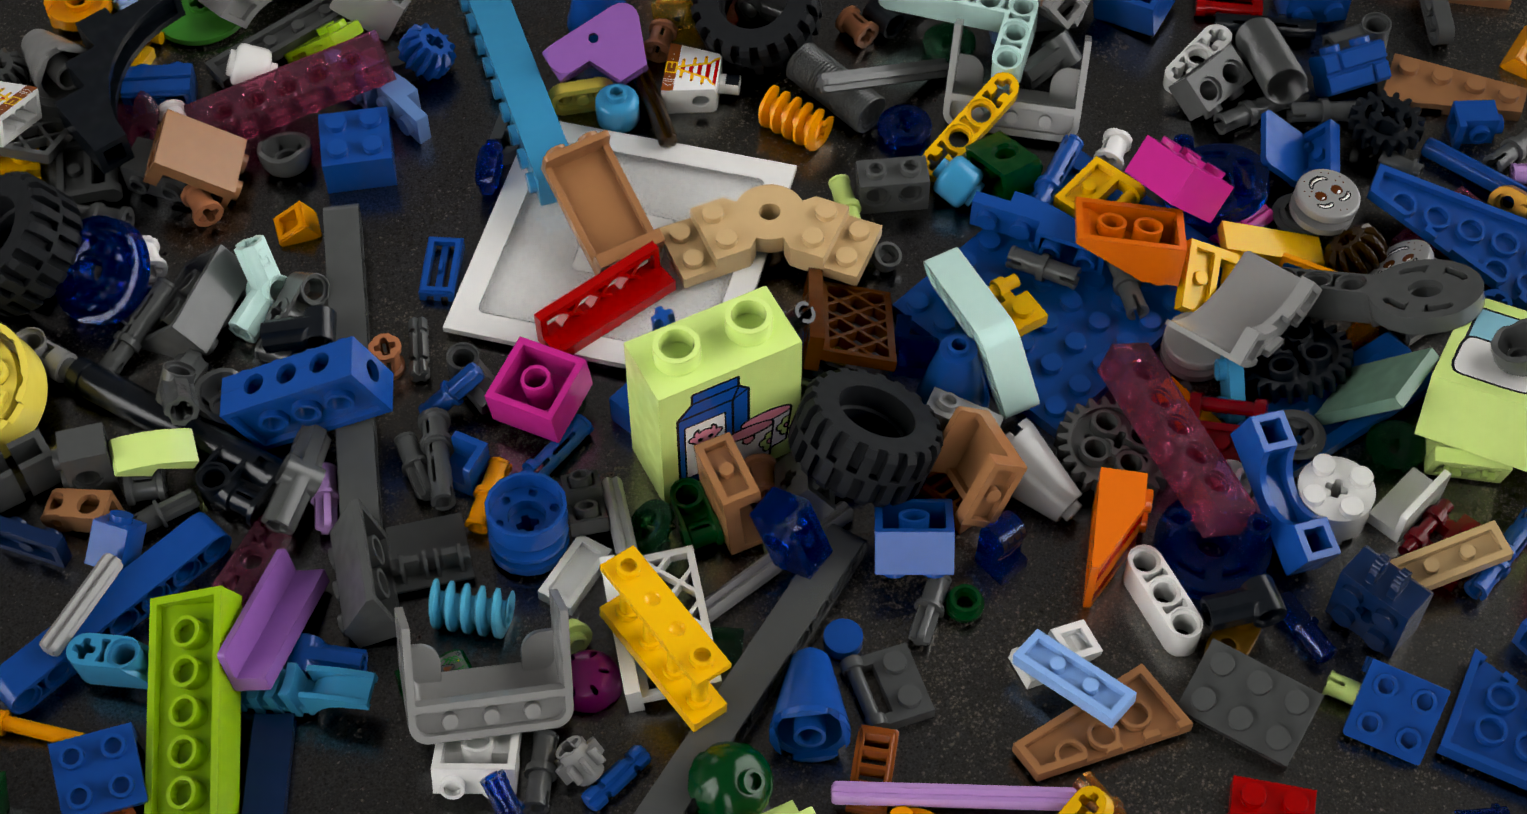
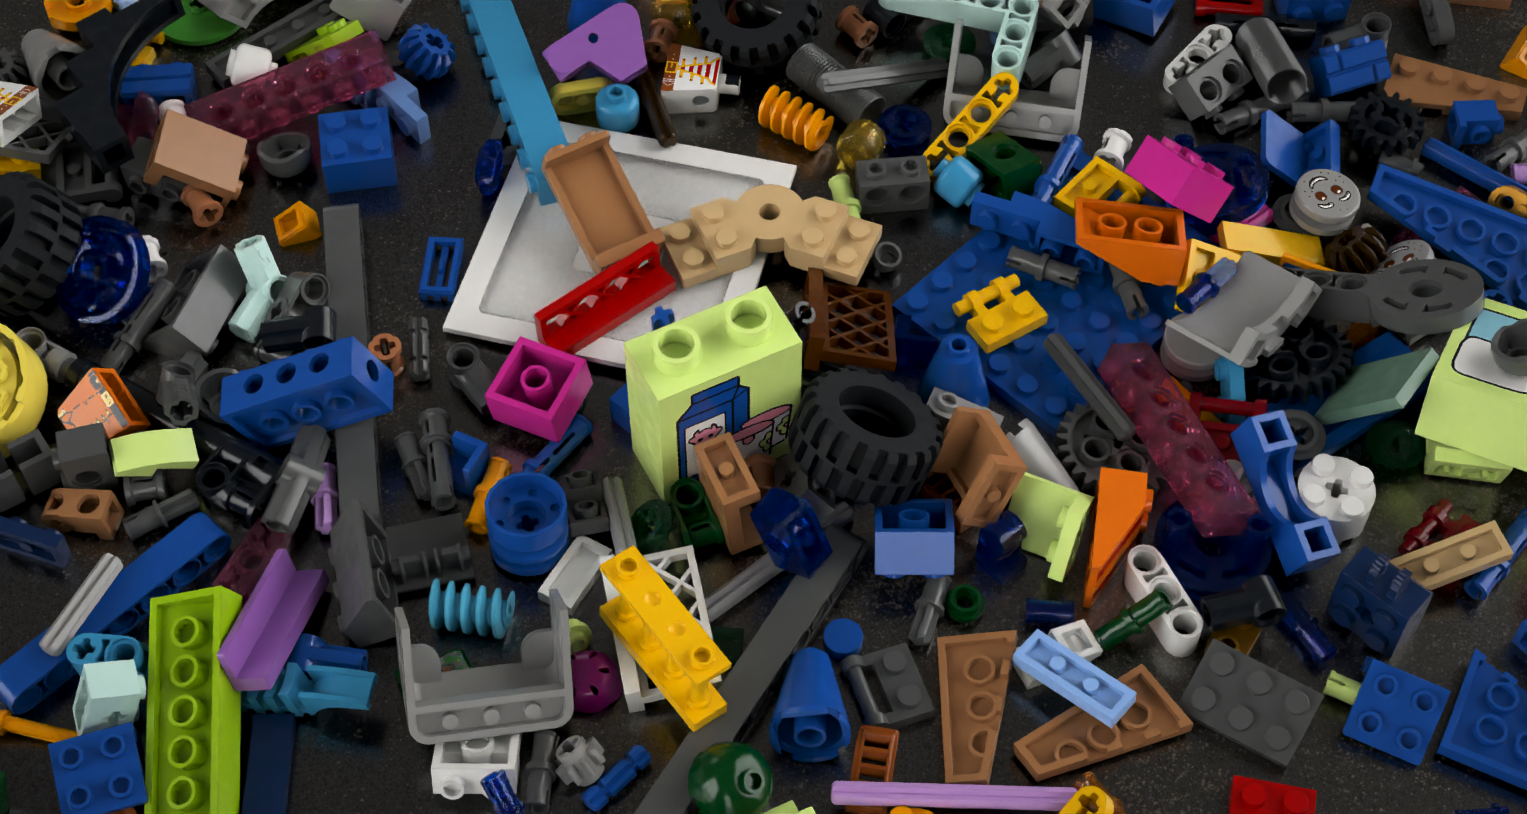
(103, 399): none -> orange torso
(108, 695): none -> light aqua brick
(117, 535): blue brick -> none
(454, 390): blue axle -> none
(860, 141): none -> clear yellow head
(973, 698): none -> medium nougat wing
(990, 328): light aqua beam -> none
(1050, 611): none -> clear blue pin
(1053, 521): none -> yellowish green bracket
(1089, 387): none -> dark grey axle
(1133, 619): none -> dark green pin
(1206, 285): none -> clear blue axle
(1407, 503): white panel -> none

